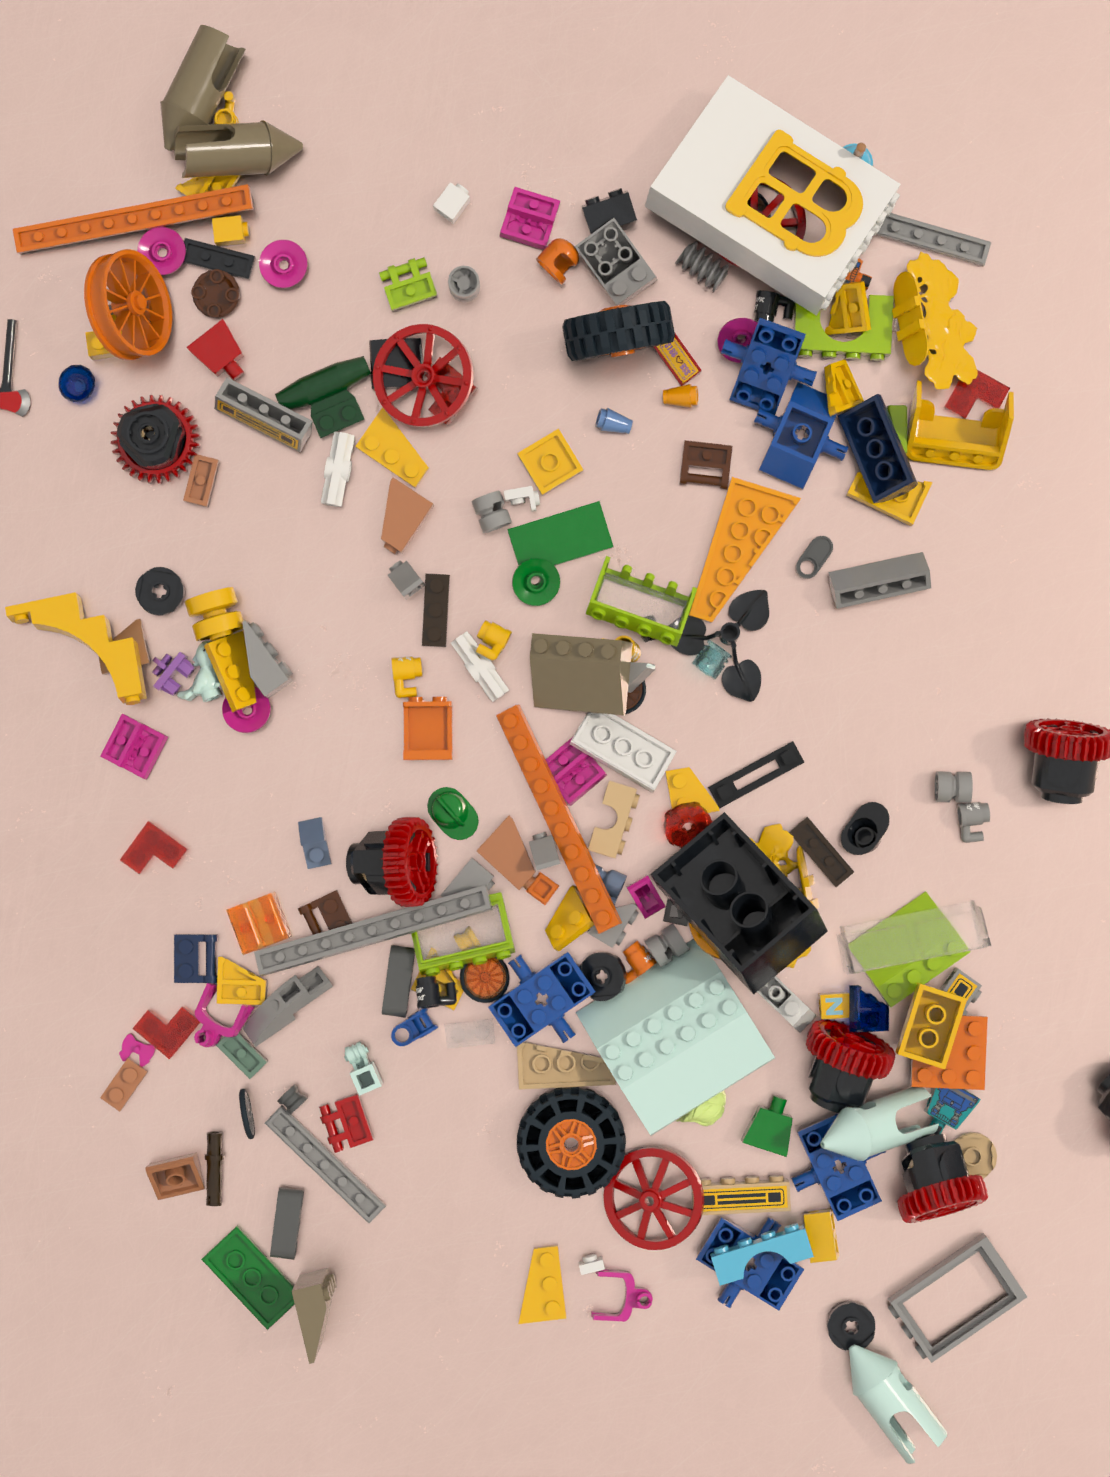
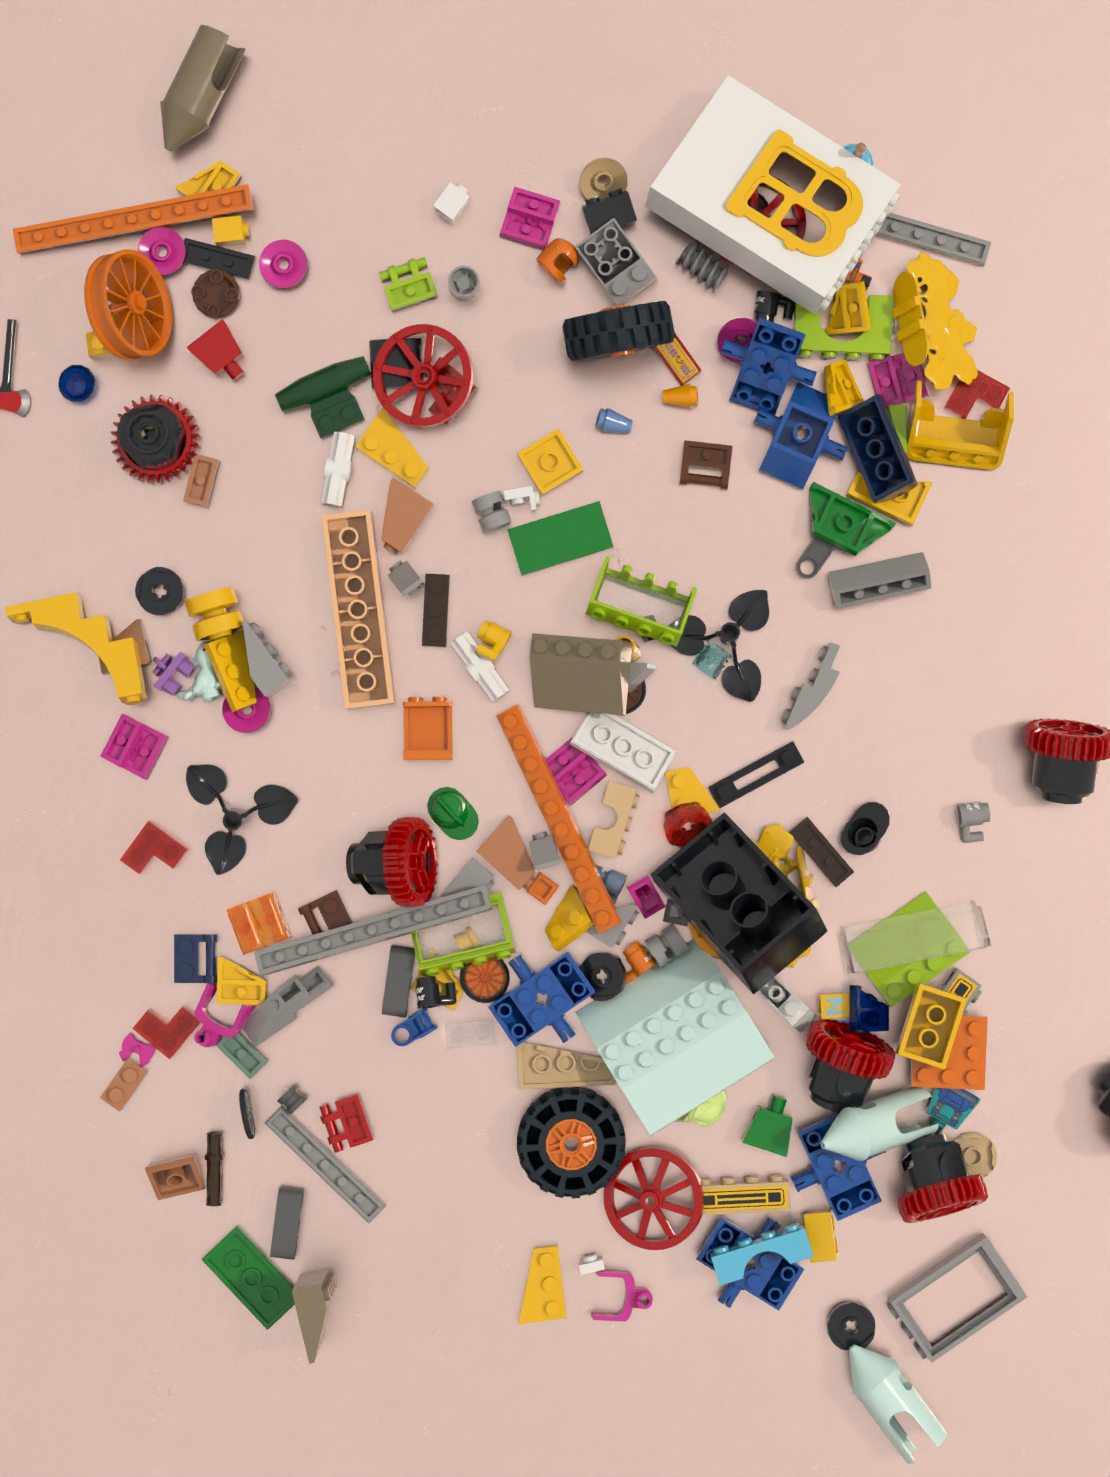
(225, 849): none -> black plant
(226, 115): yellow piece -> none
(233, 149): dark tan piece -> none
(263, 414): light grey brick -> none
(314, 843): sand blue slope -> none
(358, 609): none -> light nougat brick
(365, 1074): light aqua brick -> none
(405, 669): yellow piece -> none
(538, 593): green dish -> none
(615, 178): none -> tan dish
(743, 531): light orange wing -> none
(807, 697): none -> light grey slope
(844, 521): none -> green wing
(897, 379): none -> dark pink slope
(953, 787): light grey wheel -> none

